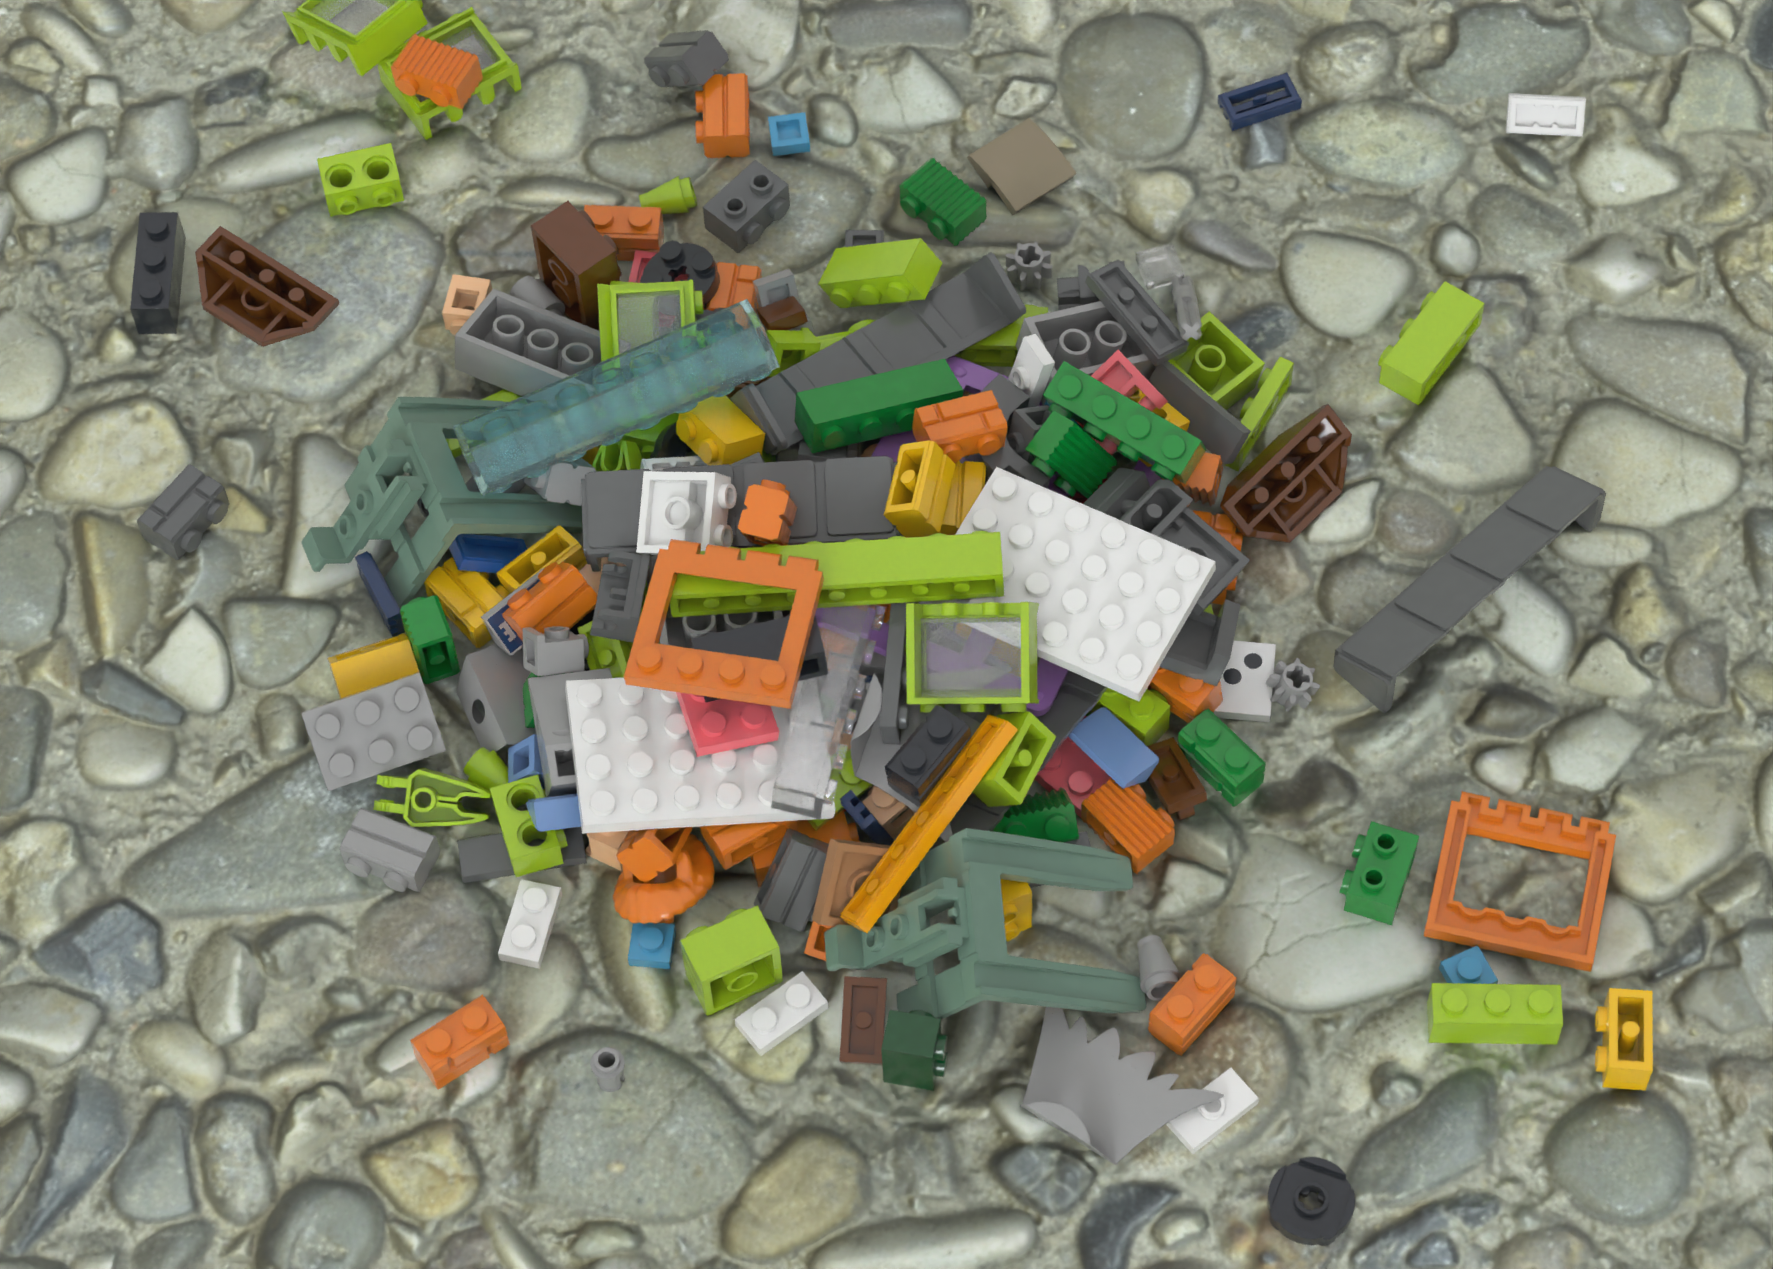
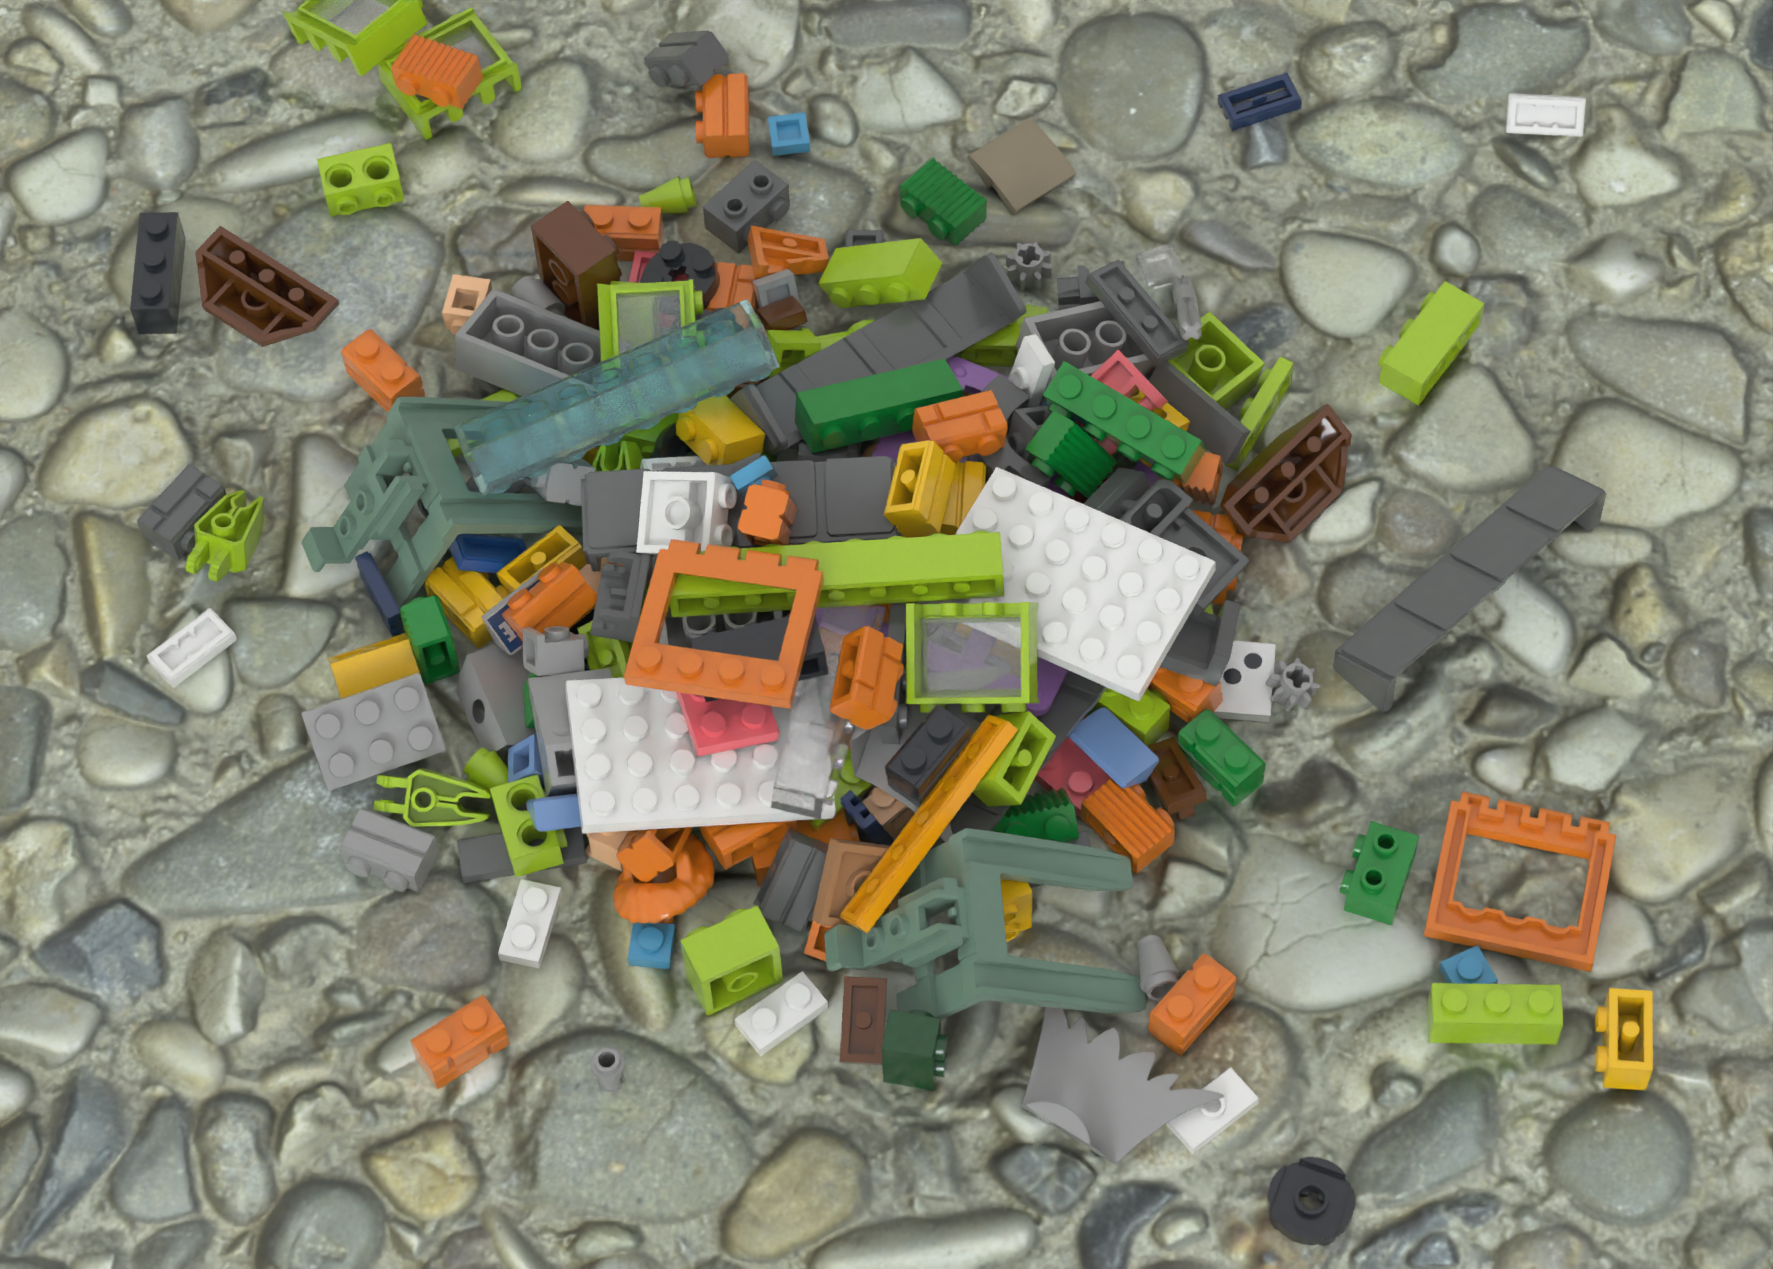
(191, 647): none -> white plate
(227, 536): none -> lime hinge
(380, 370): none -> orange brick
(753, 474): none -> dark azure plate
(780, 250): none -> orange wing
(867, 678): none -> orange brick

